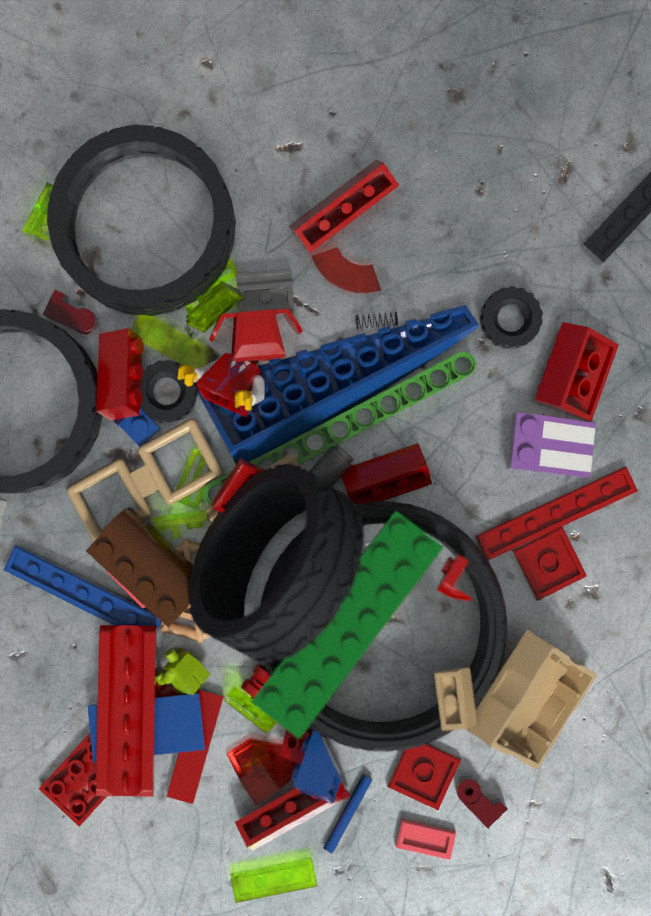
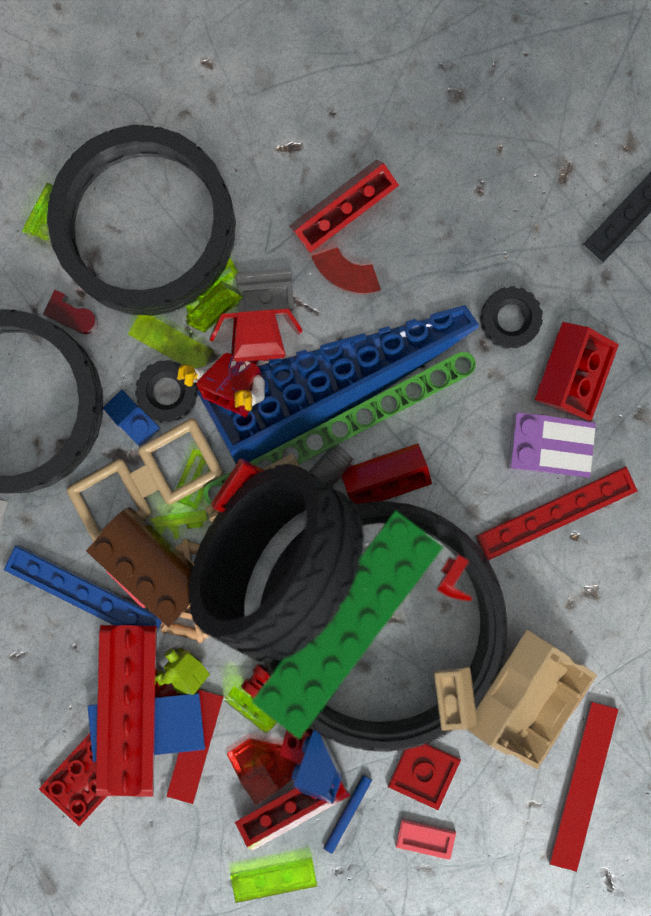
(119, 374): red brick -> none
(396, 320): black piece -> none
(477, 802): dark red leg -> none
(549, 563): red tile -> none
(583, 786): none -> red tile

